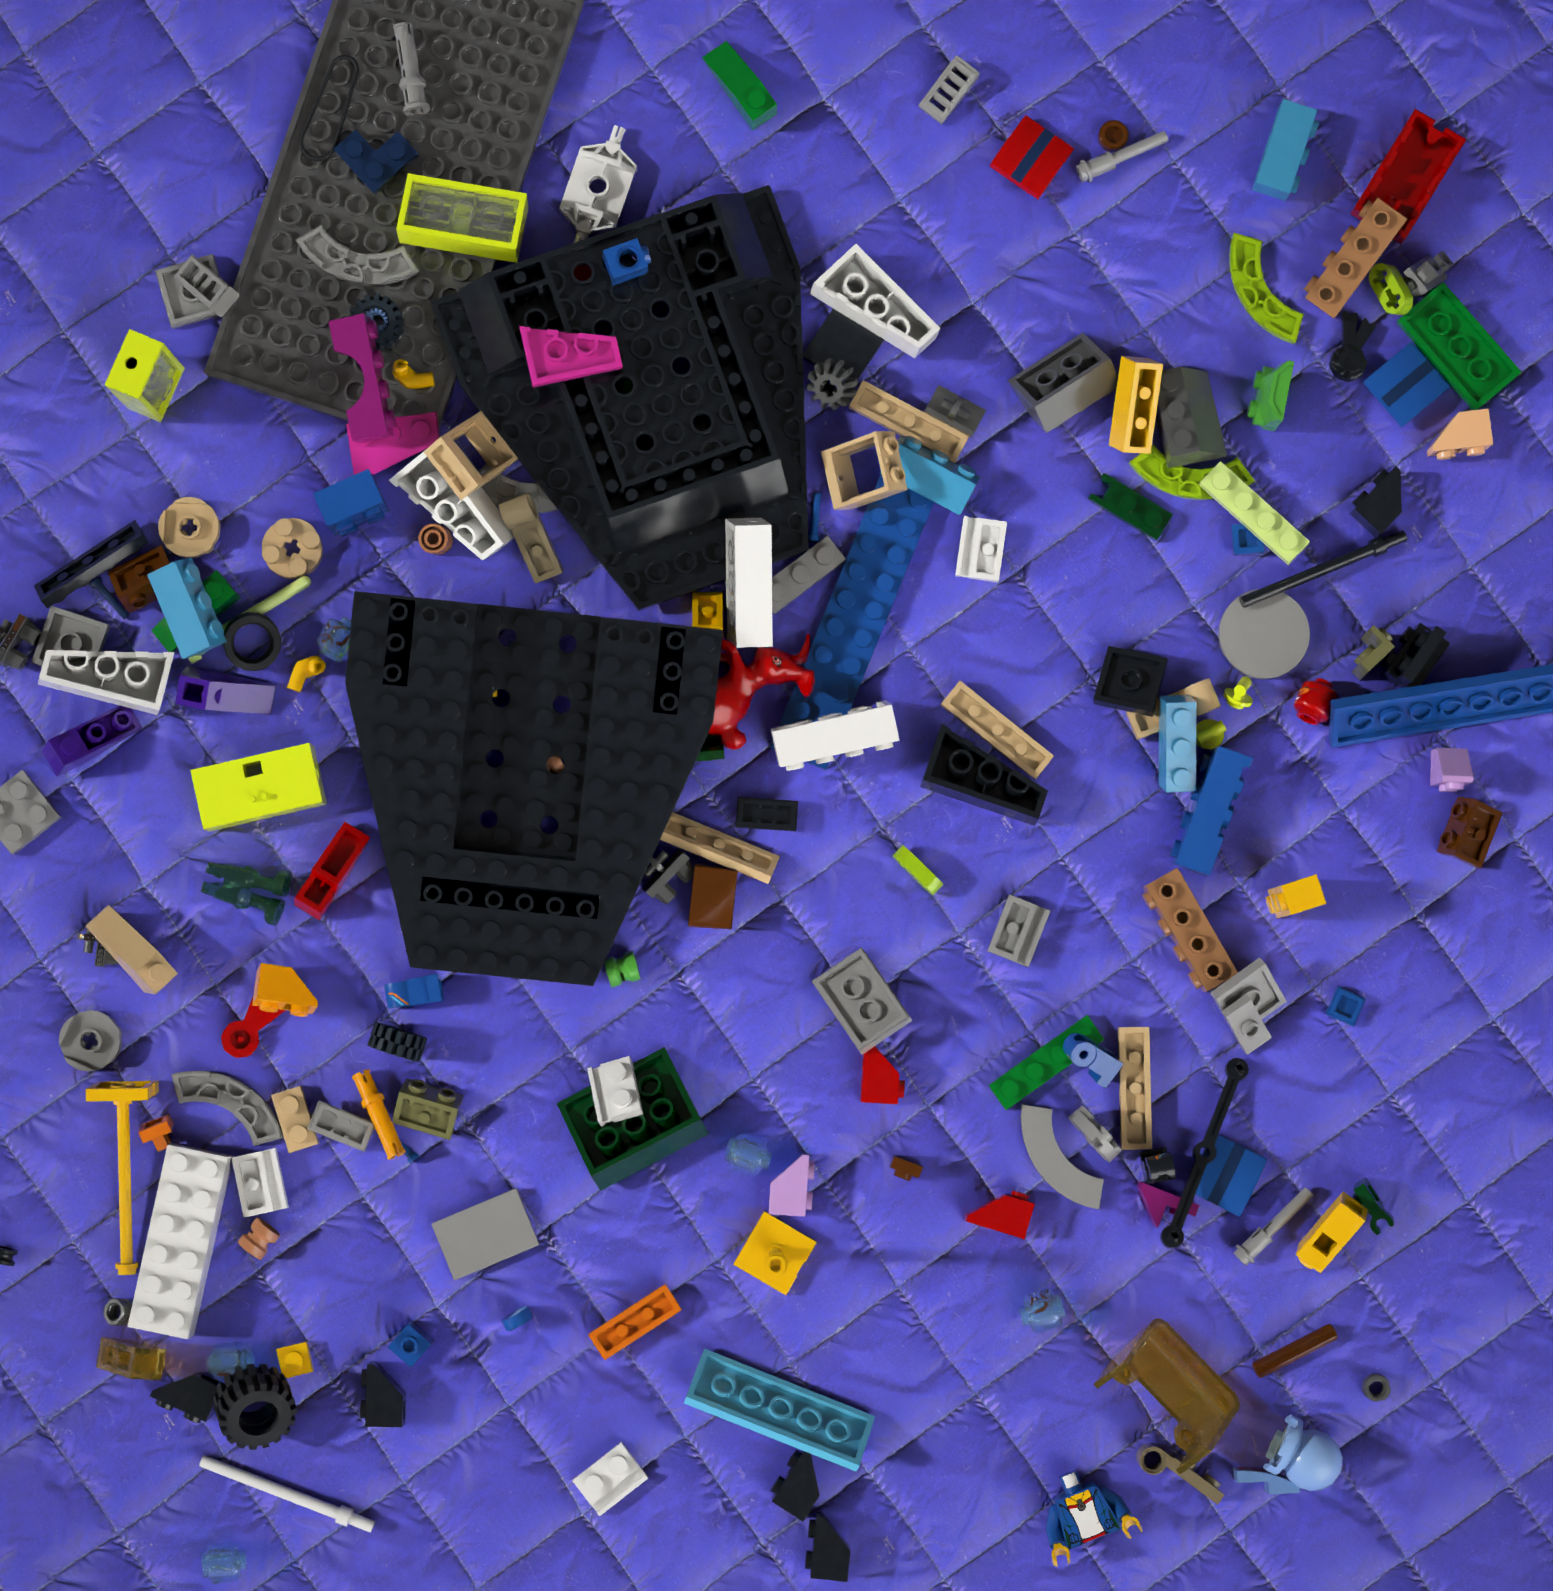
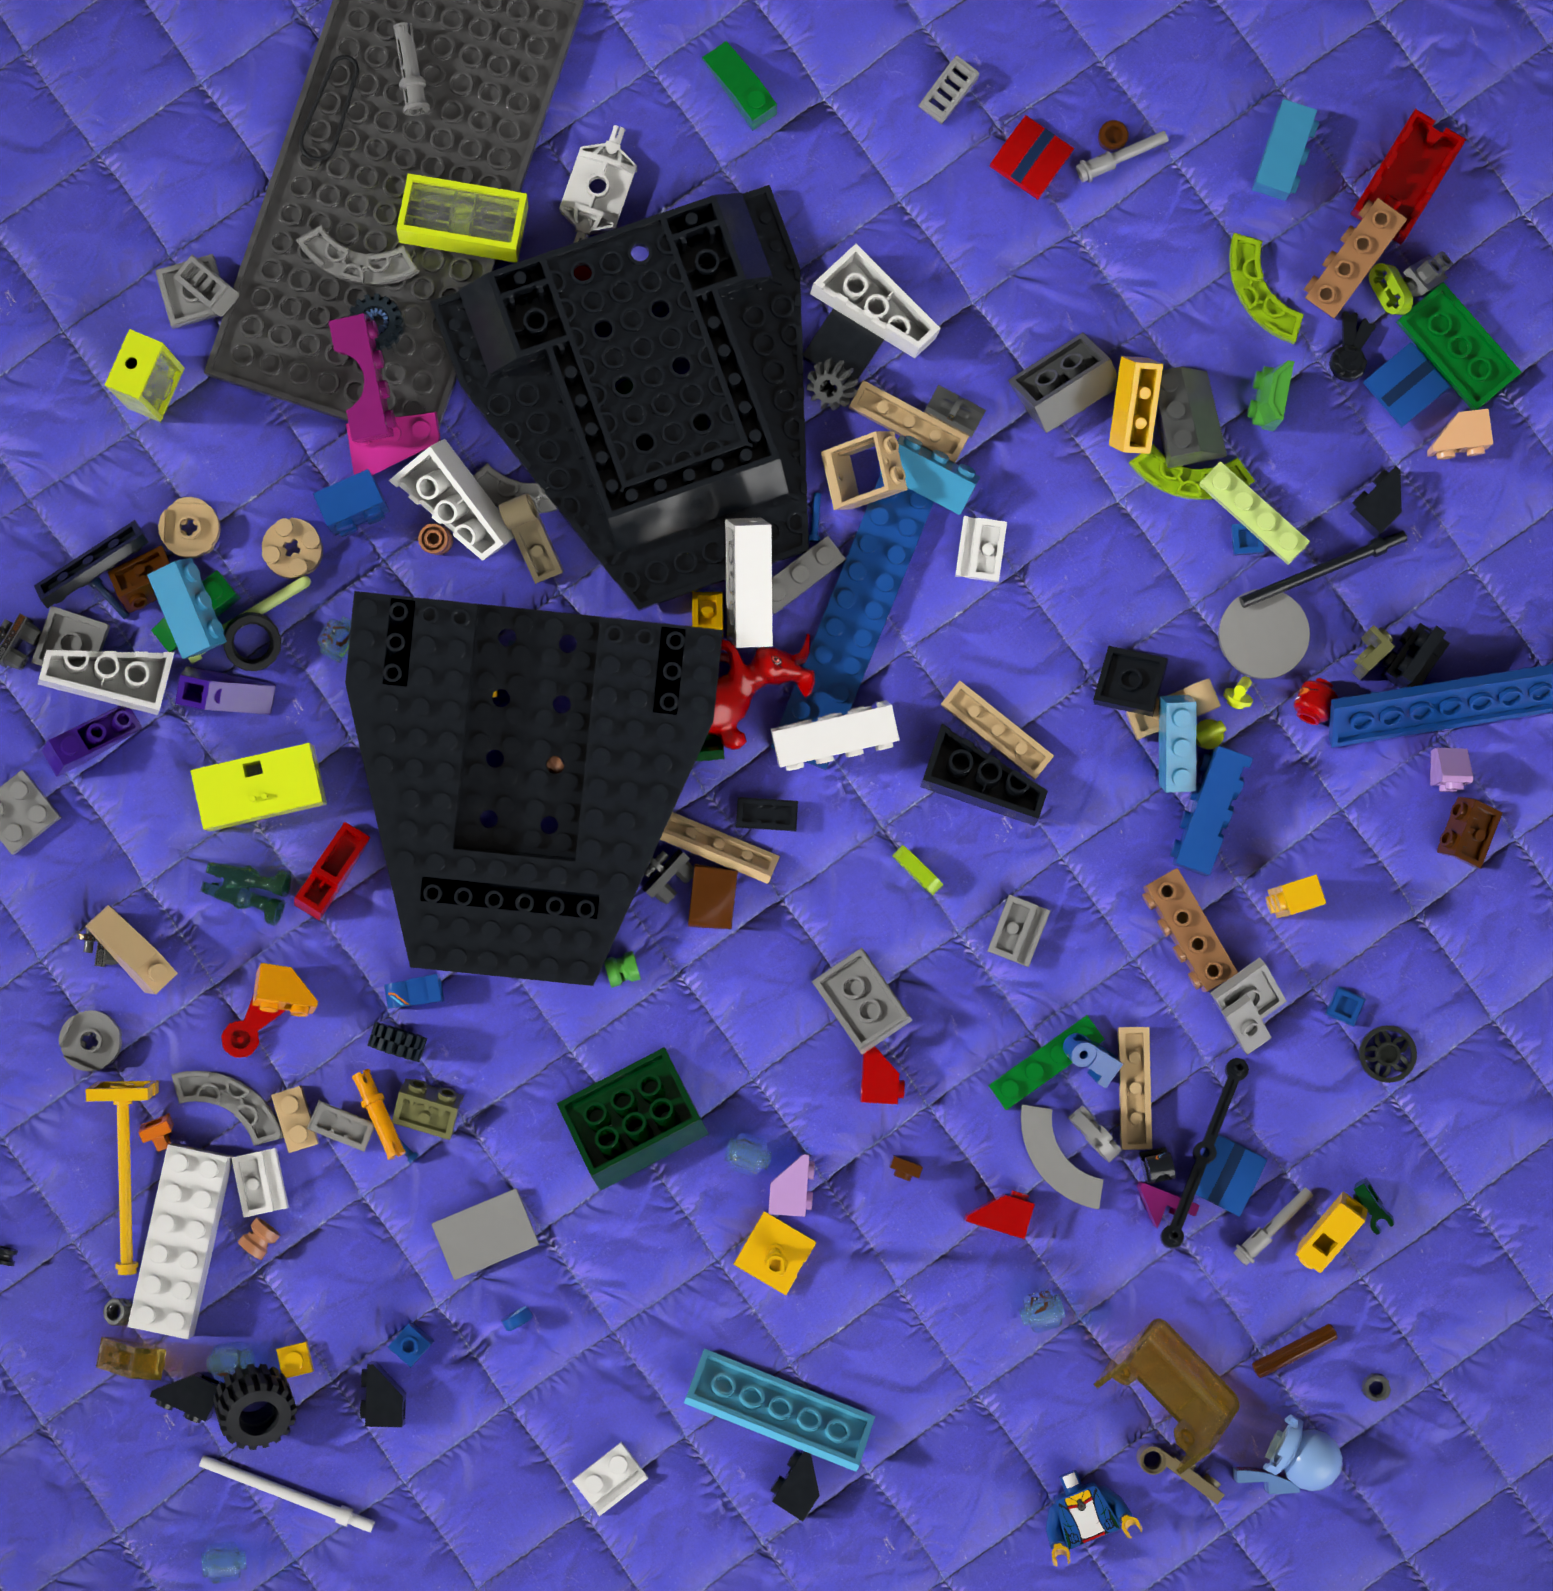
(304, 669): yellow arm -> none
(379, 166): dark blue plate -> none
(409, 378): yellow arm -> none
(454, 464): tan window -> none
(567, 356): dark pink wing -> none
(615, 1091): white plate -> none
(620, 273): blue brick -> none
(635, 1321): orange plate -> none
(830, 1551): black slope -> none
(1132, 508): dark green hinge -> none
(1387, 1054): none -> pearl dark grey wheel

